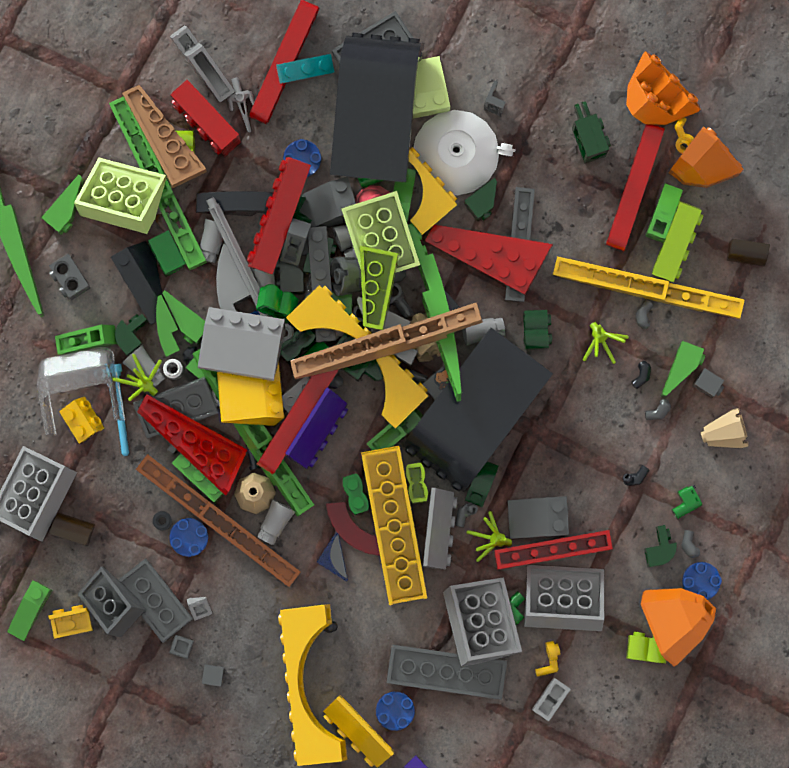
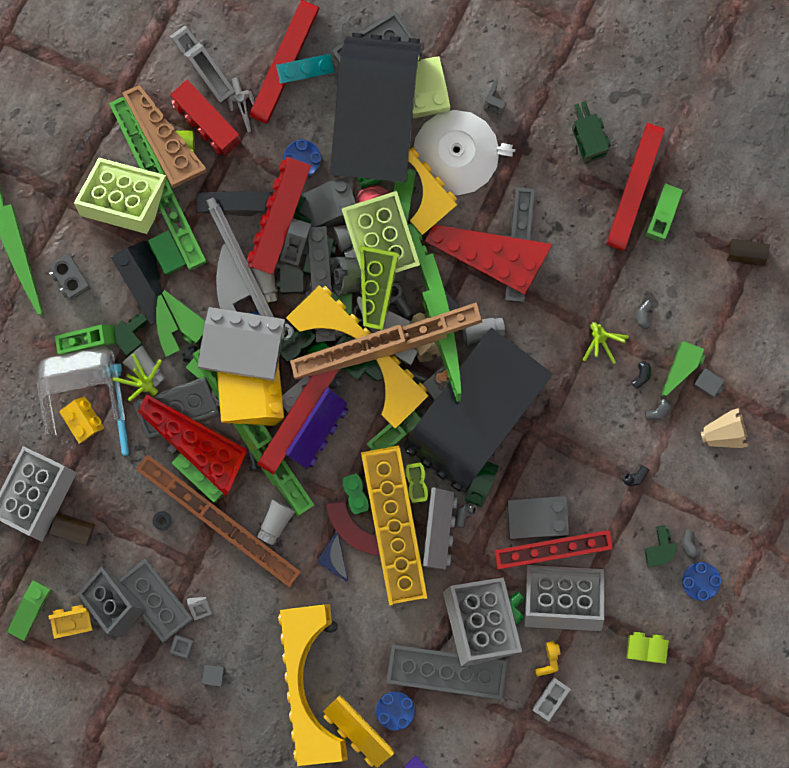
(63, 210): bright green slope -> none
(169, 365): white brick -> none
(188, 537): blue dish -> none
(211, 241): light grey plant -> none
(261, 500): tan cone -> none
(275, 302): green brick -> none
(482, 201): dark green slope -> none
(496, 538): lime plant -> none
(536, 329): dark green brick -> none
(648, 288): yellow slope -> none
(657, 95): orange brick -> none
(677, 241): lime wedge -> none
(677, 620): orange brick -> none
(682, 137): yellow plate -> none
(690, 502): green piece -> none
(705, 162): orange brick -> none

